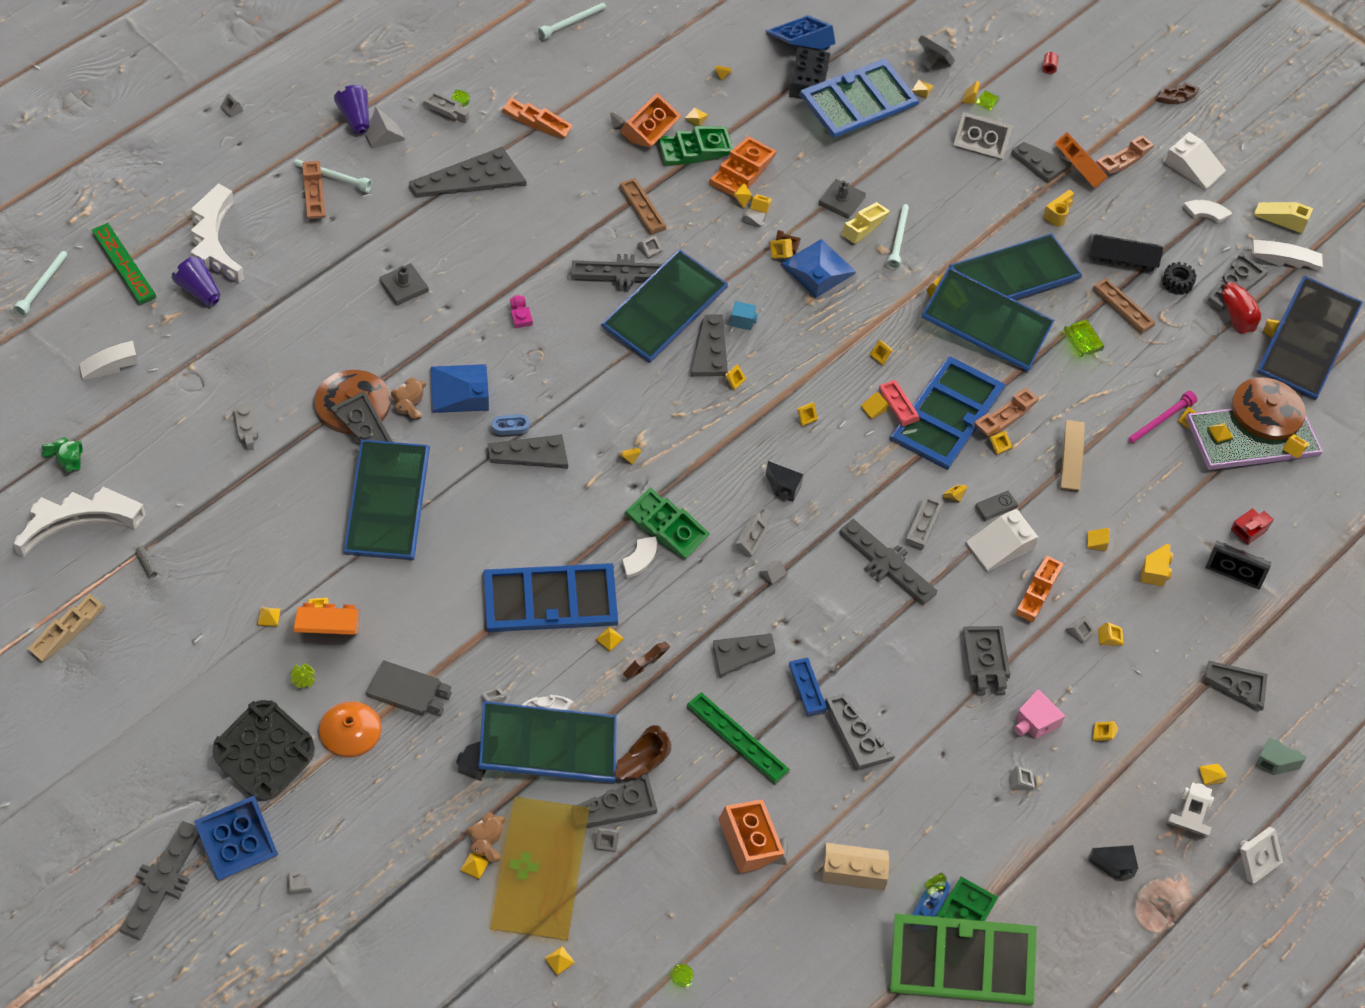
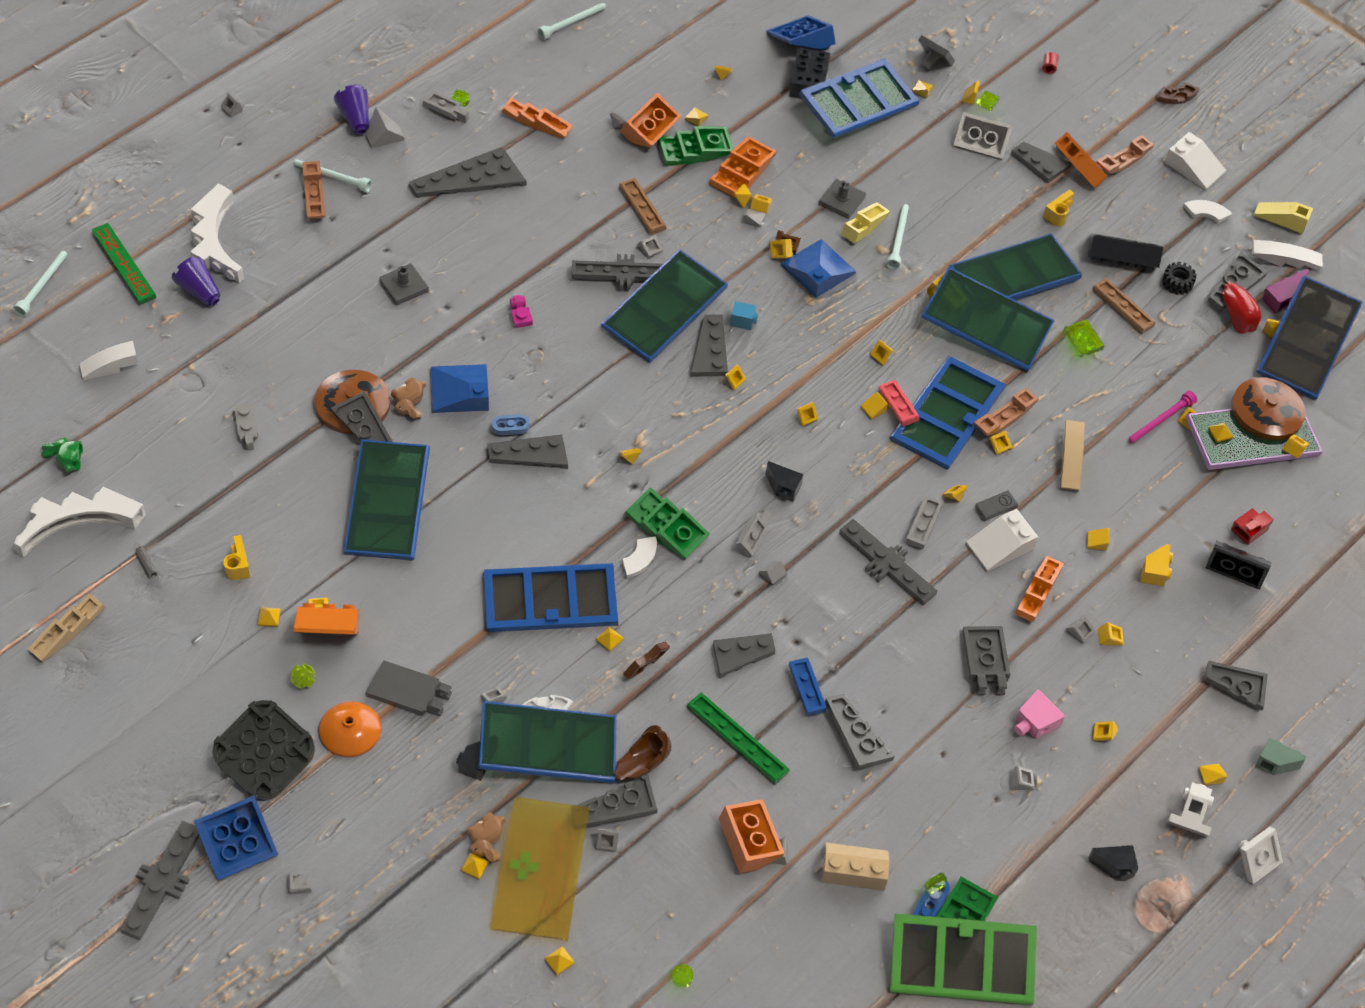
(236, 559): none -> yellow plate
(1280, 294): none -> magenta slope

